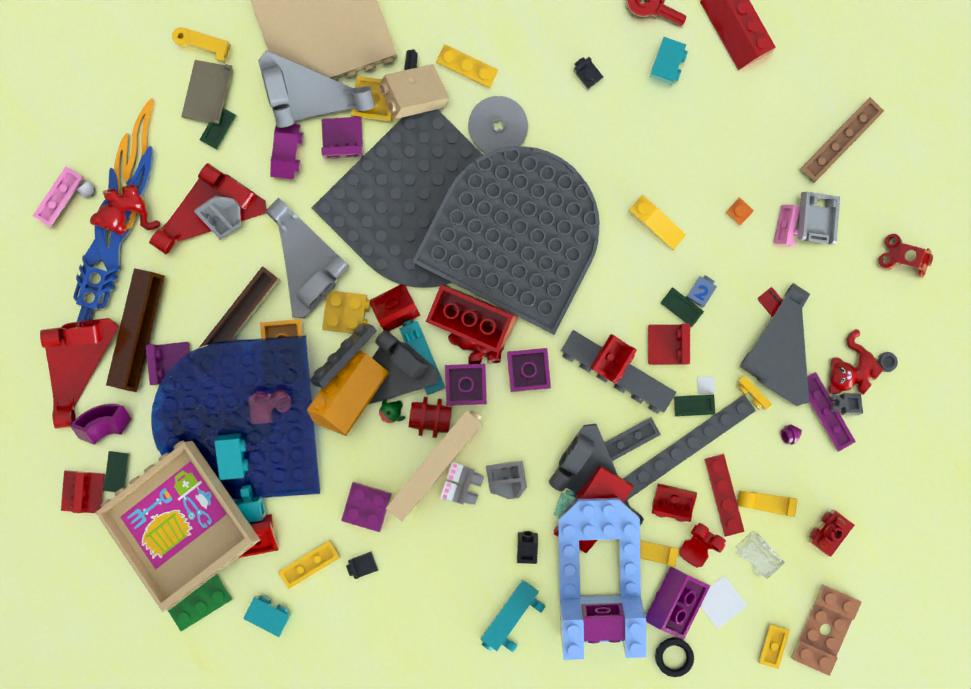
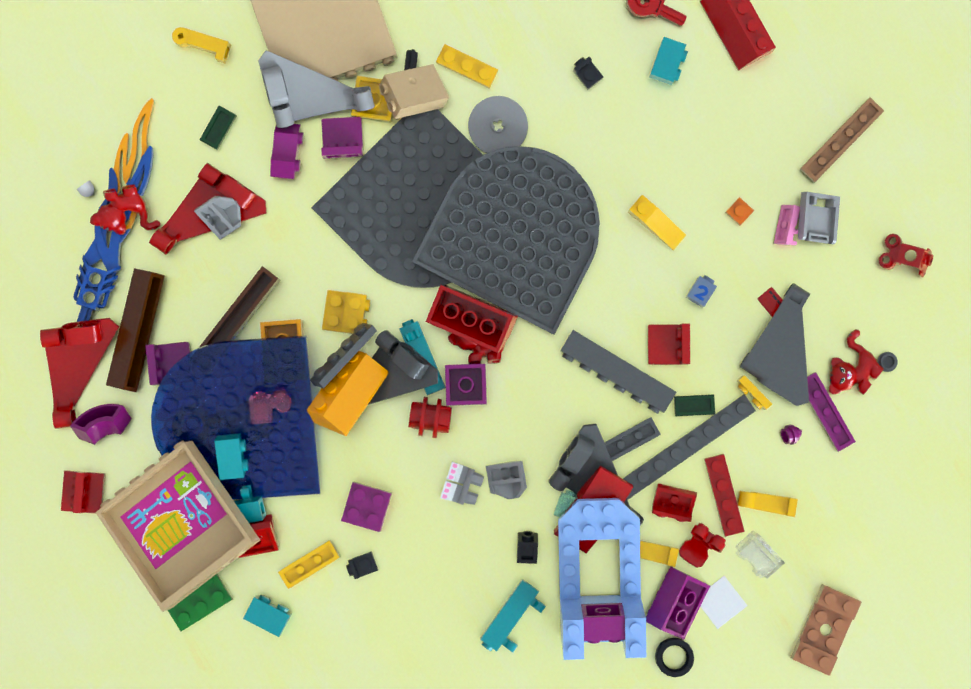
(58, 196): bright pink plate -> none
(116, 471): dark green tile -> none
(206, 91): dark tan piece -> none
(309, 261): light grey panel -> none
(394, 308): red bracket -> none
(394, 408): green animal -> none
(435, 465): tan panel -> none
(528, 370): magenta brick -> none
(613, 359): red bracket -> none
(681, 307): dark green tile -> none
(706, 385): white sticker -> none
(774, 646): yellow plate -> none
(831, 532): red brick -> none
(848, 403): dark grey plate -> none

